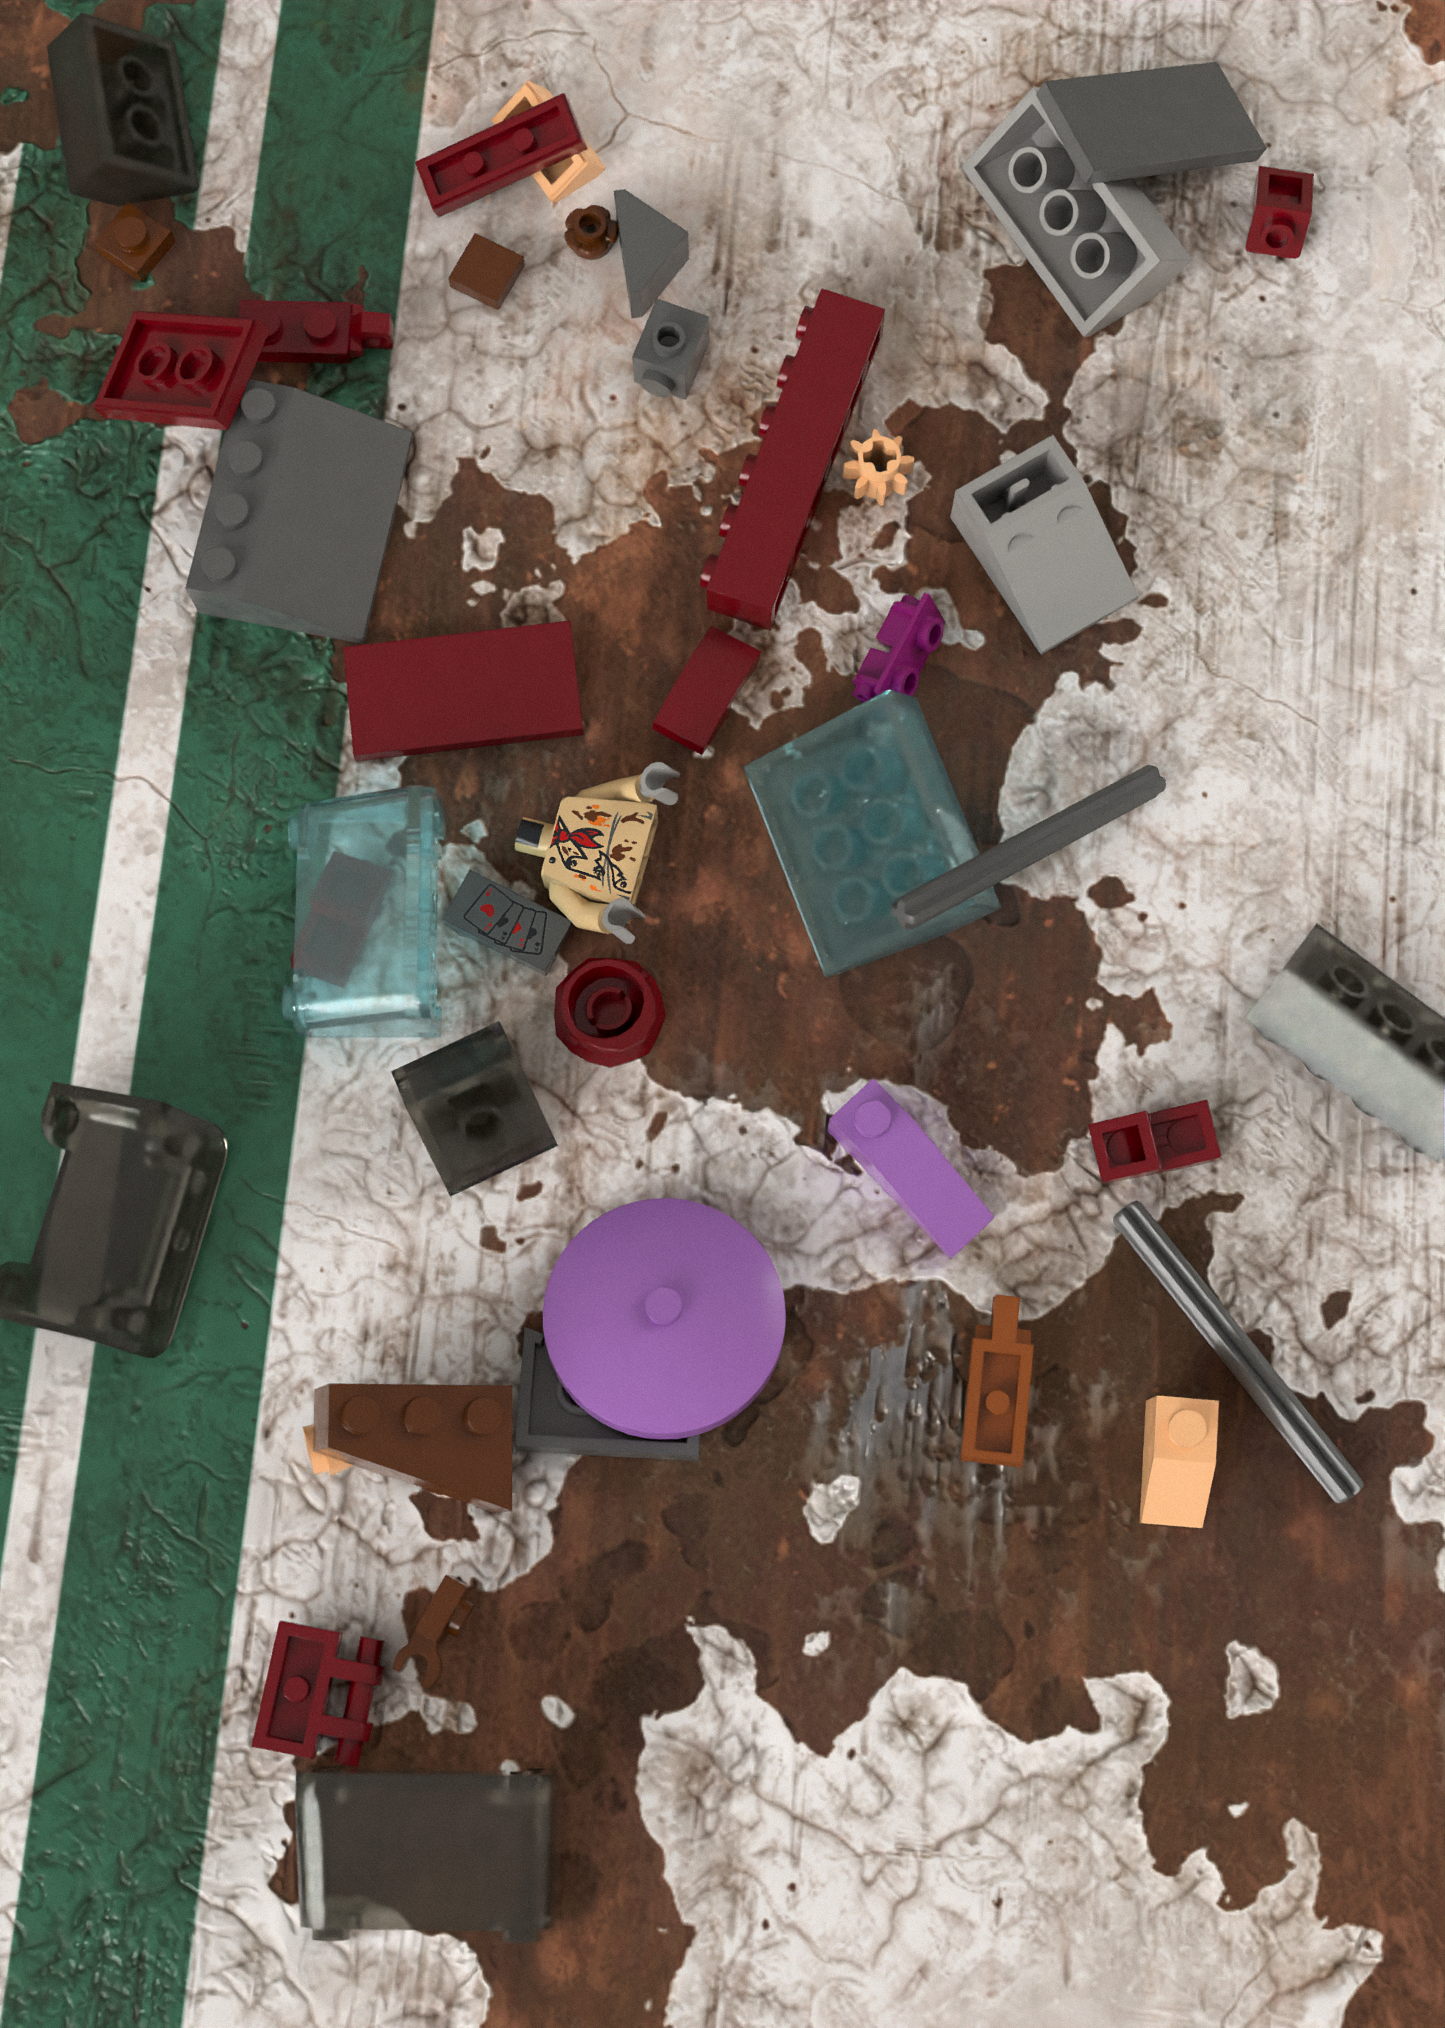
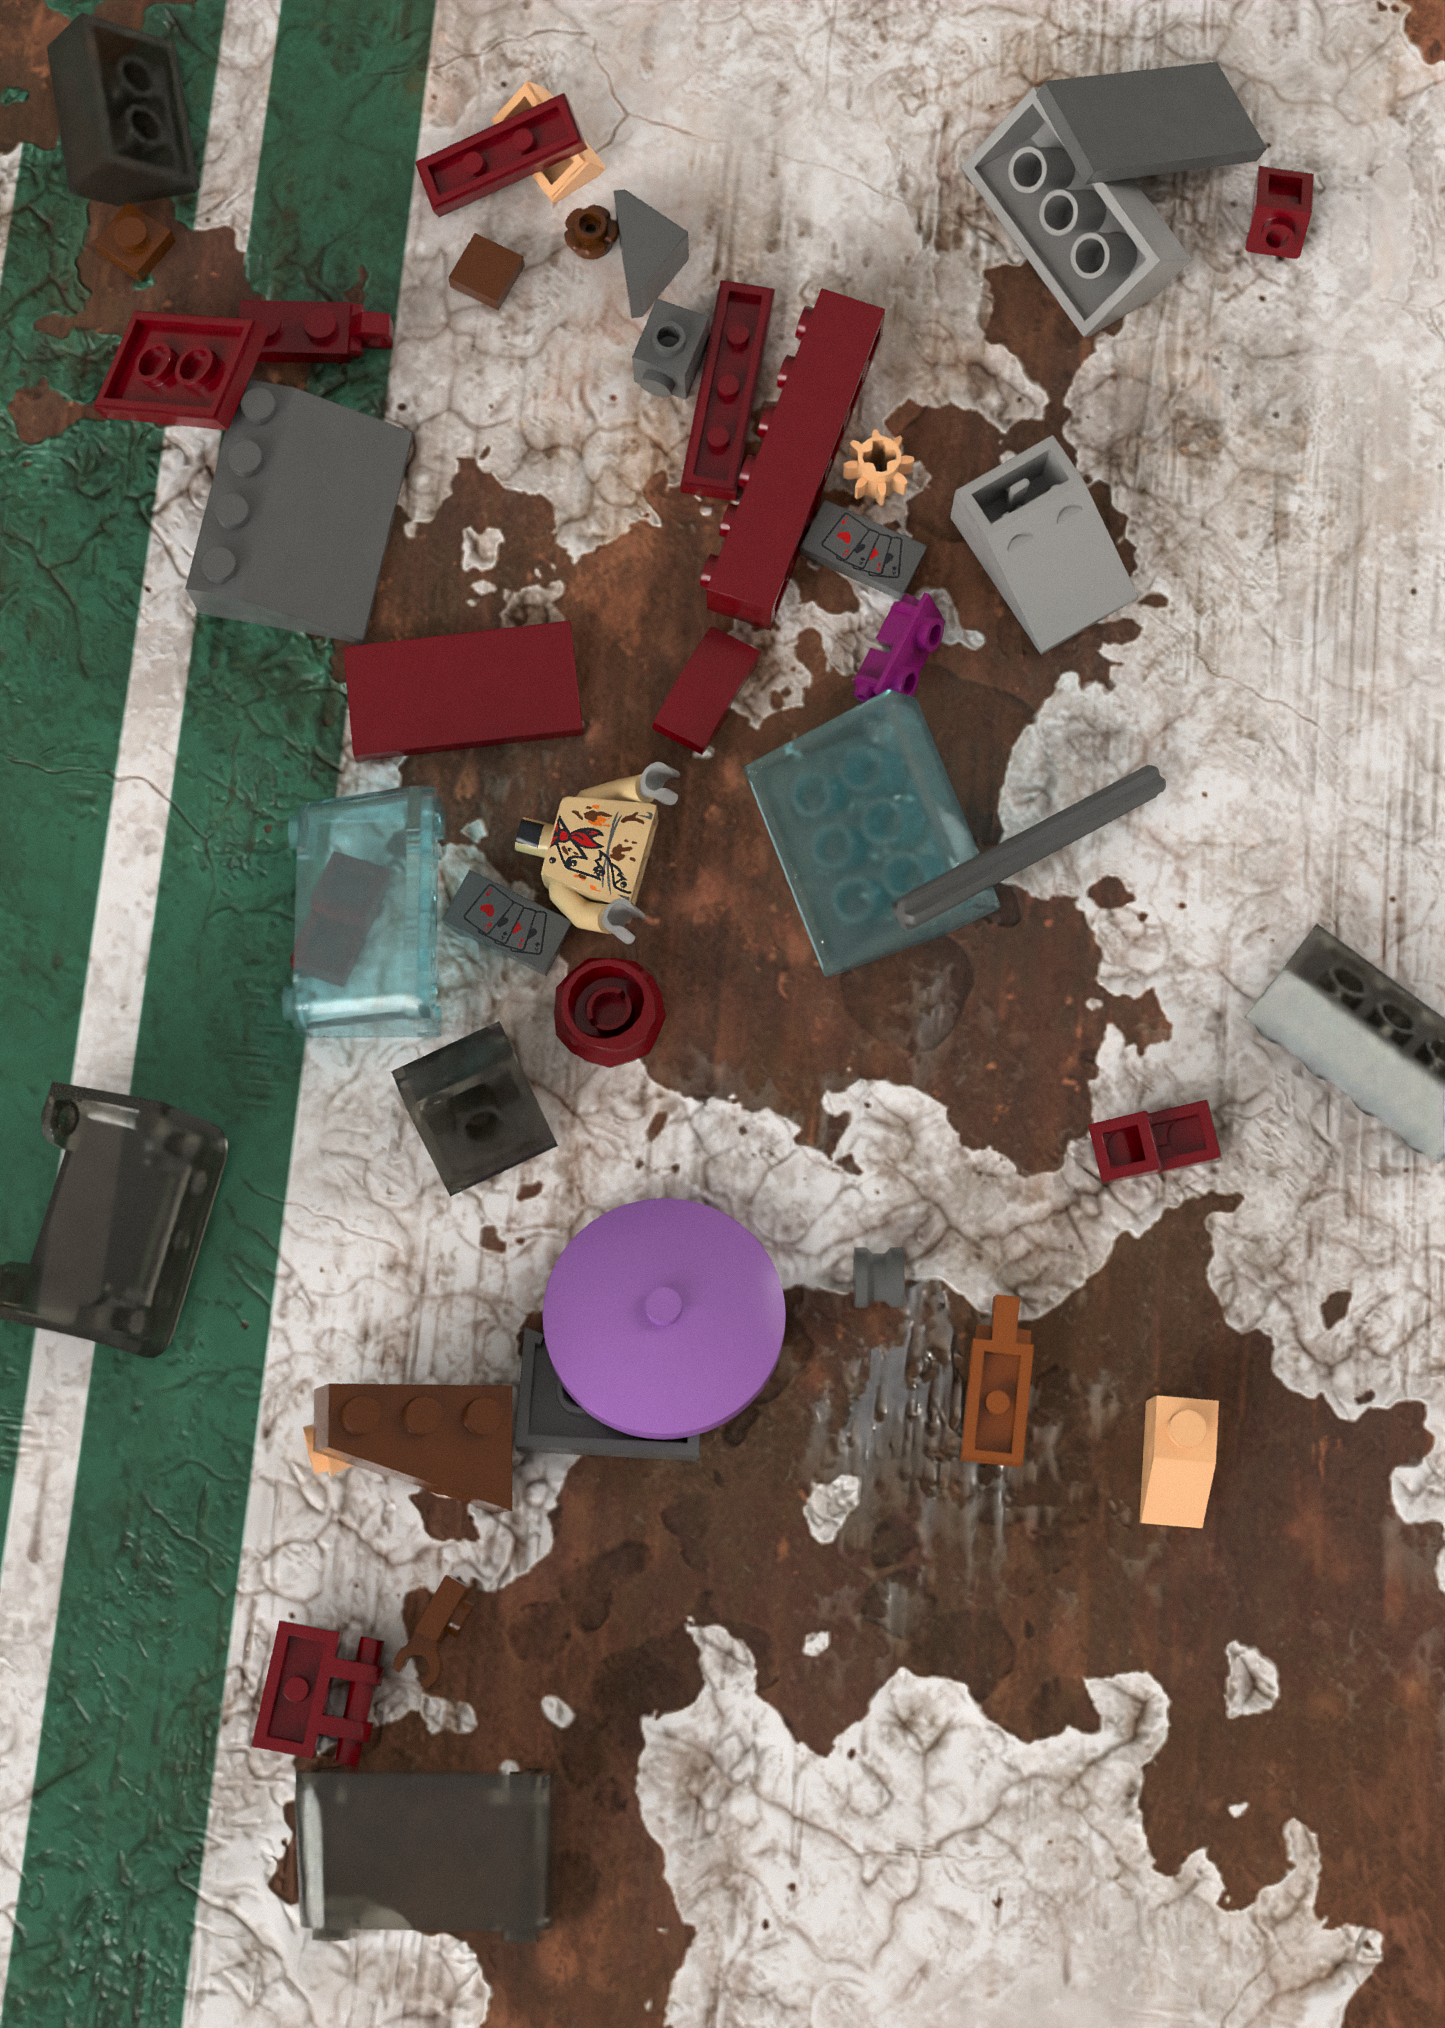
(727, 390): none -> dark red tile
(863, 550): none -> dark grey tile
(878, 1277): none -> dark grey wheel
(909, 1167): medium lavender slope -> none
(1238, 1352): dark grey axle -> none

